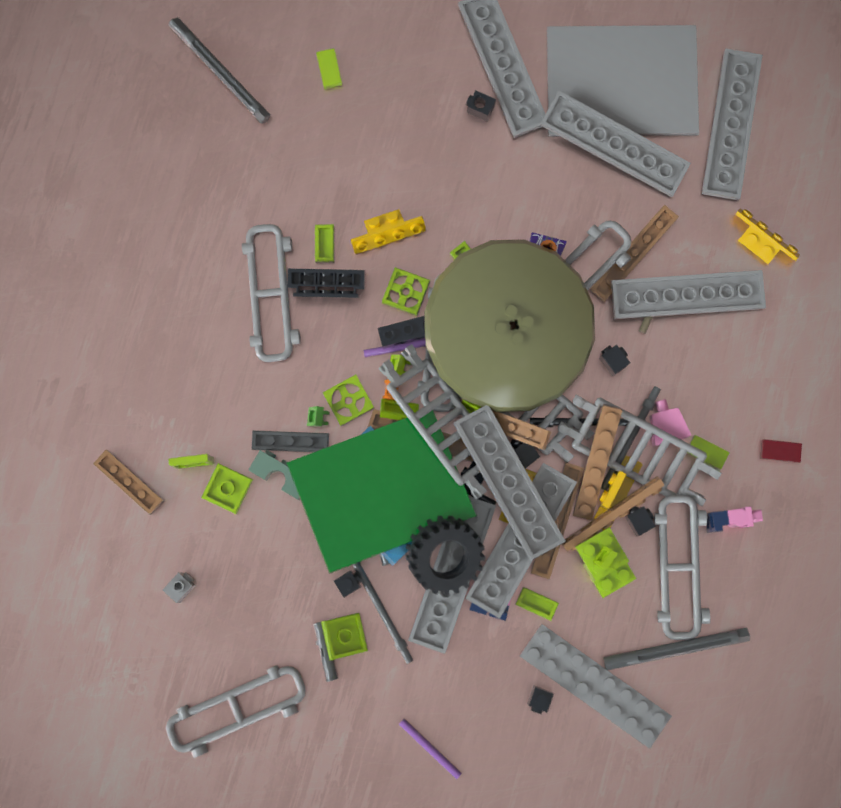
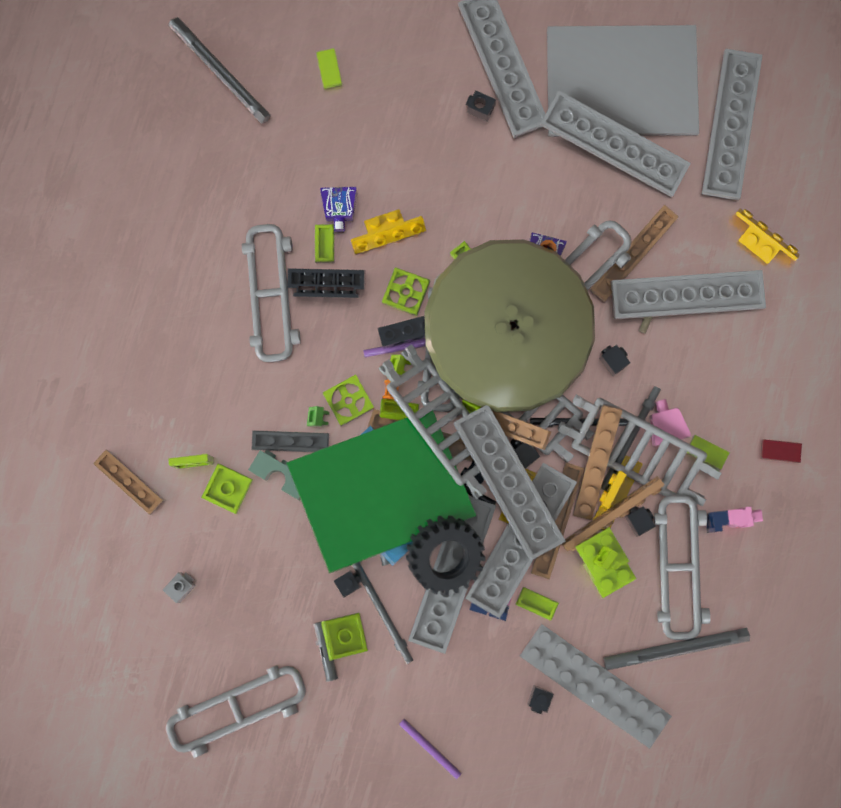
(339, 205): none -> dark purple torso

